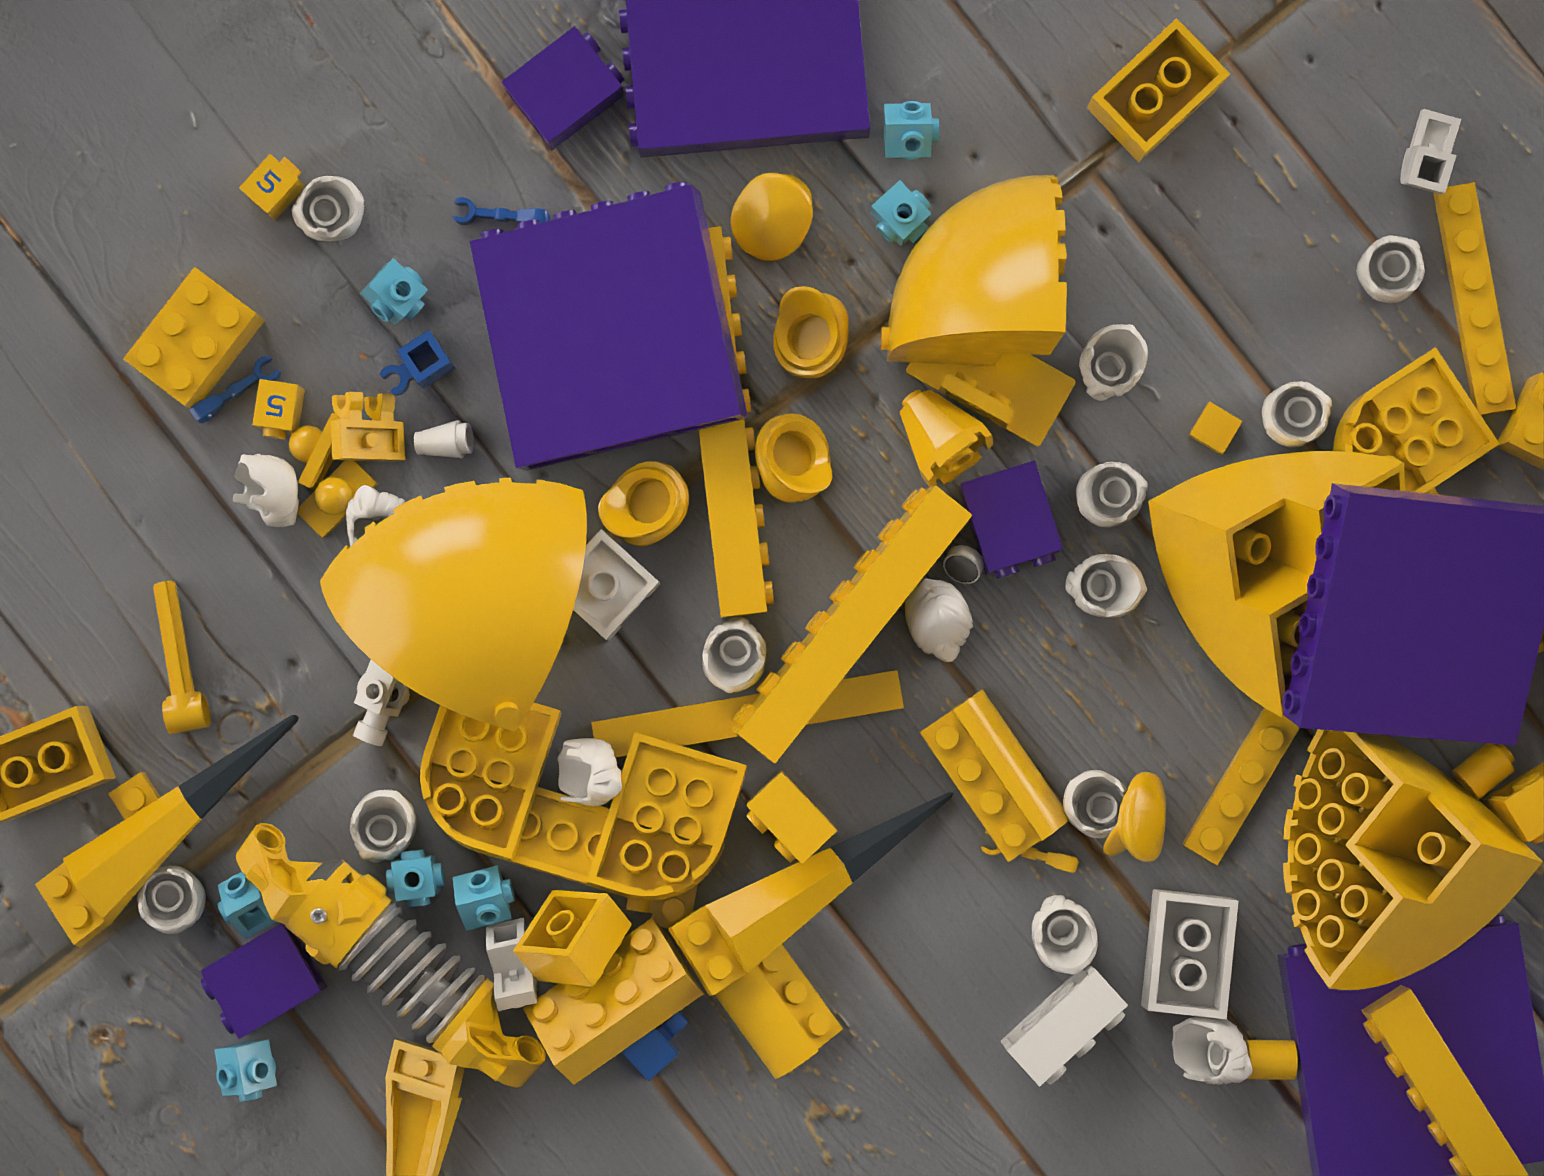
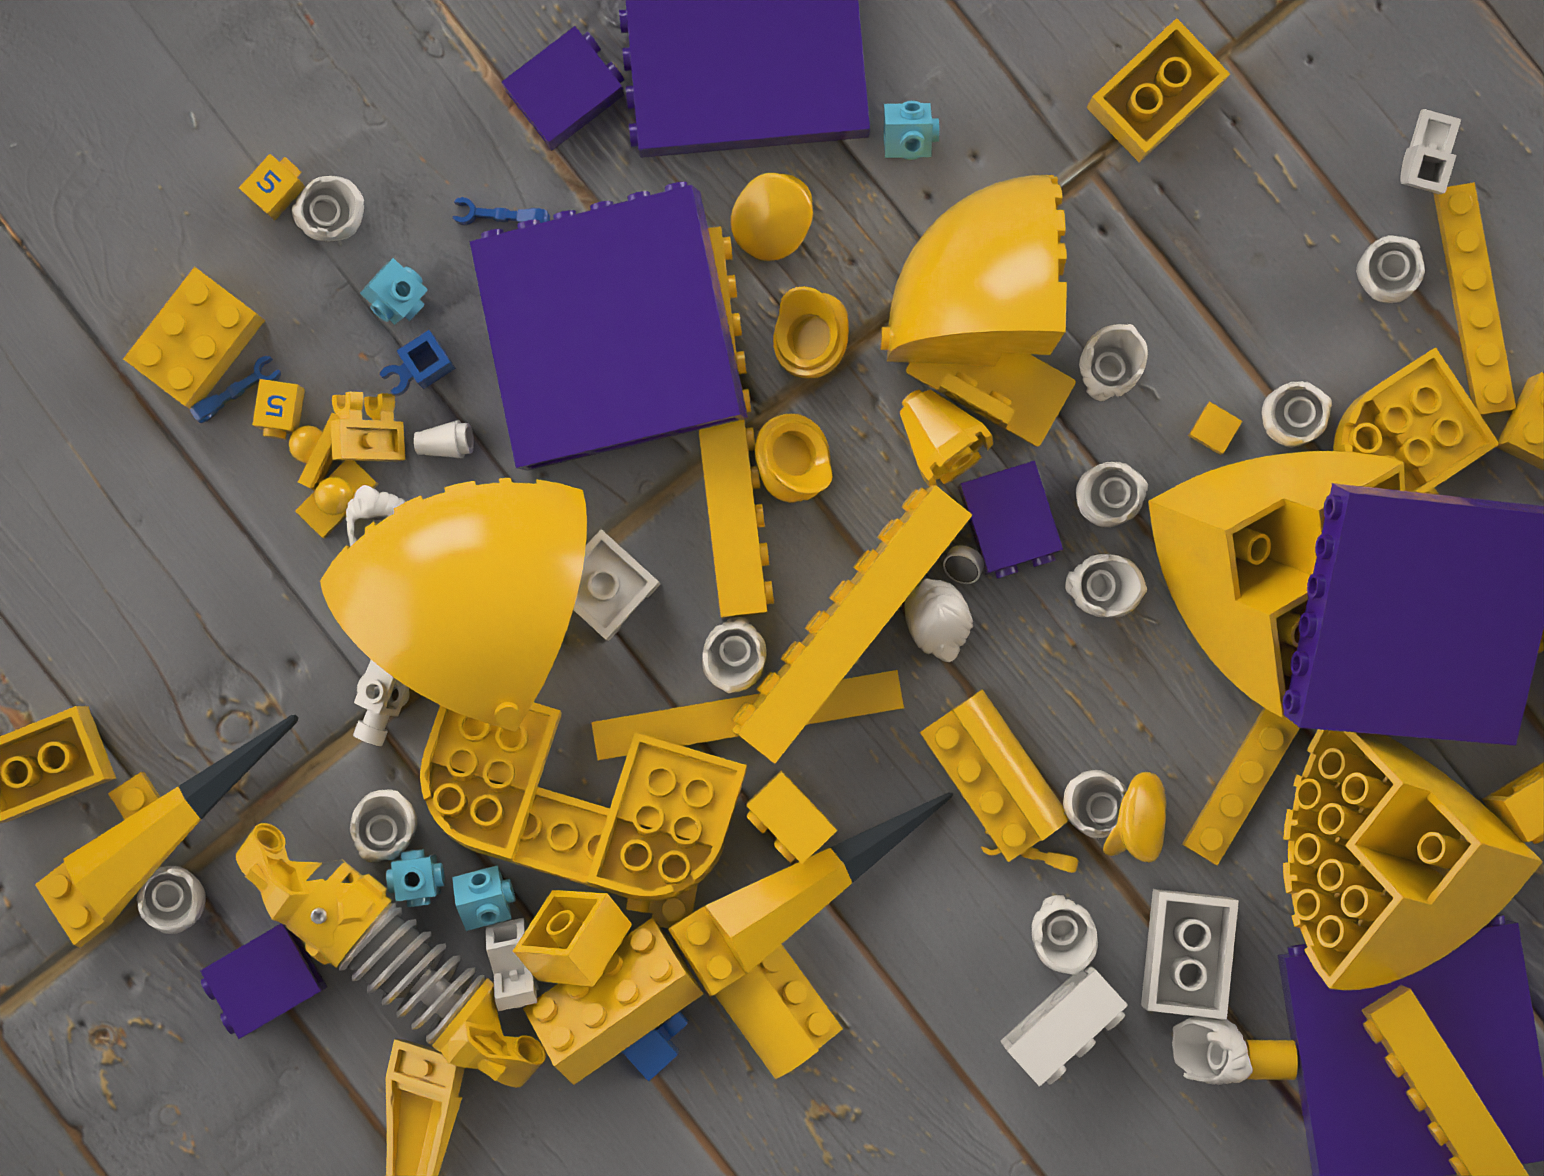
(184, 708): yellow axle -> none
(243, 905): medium azure brick -> none
(245, 1069): medium azure brick -> none
(269, 488): white hair -> none
(588, 772): white hair -> none
(645, 503): yellow piece -> none
(901, 201): medium azure brick -> none
(1484, 769): yellow brick -> none

